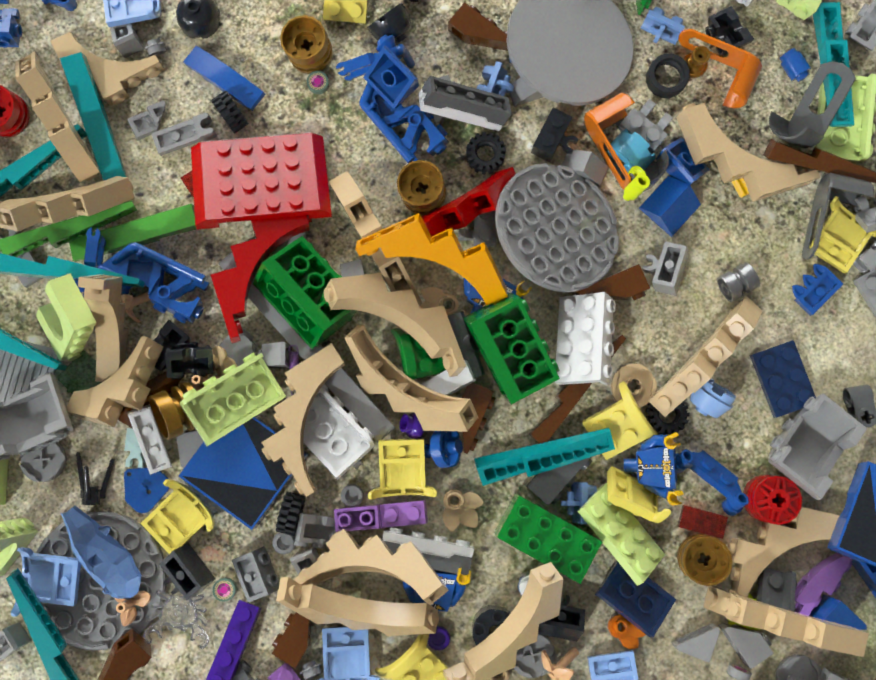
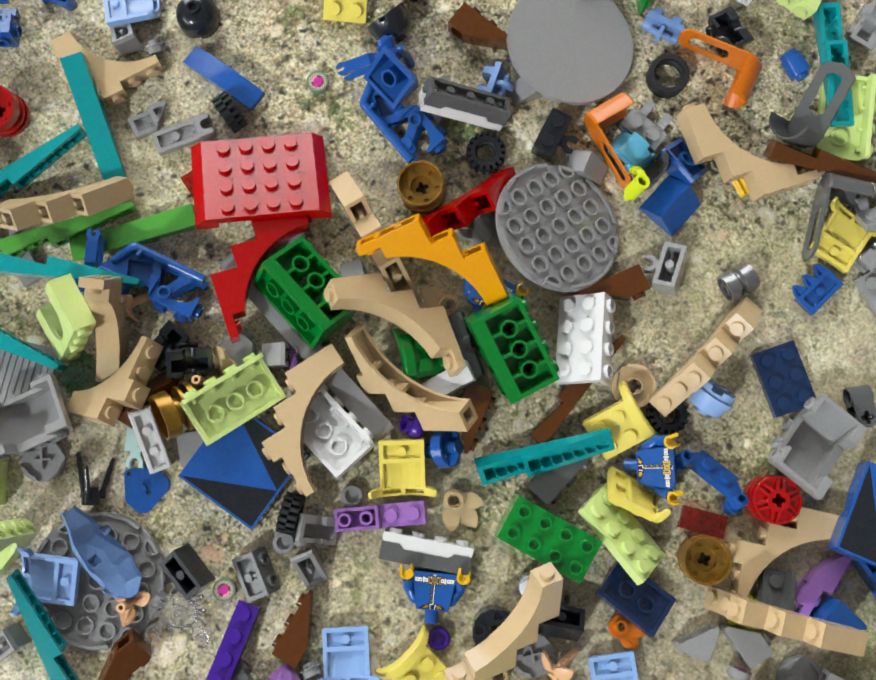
(53, 116): tan arch -> none
(178, 517): light yellow piece -> none
(305, 33): pearl gold wheel -> none
(357, 613): tan arch -> none
(375, 556): tan arch -> none
(577, 498): medium blue hips -> none
(698, 61): pearl gold piece -> none

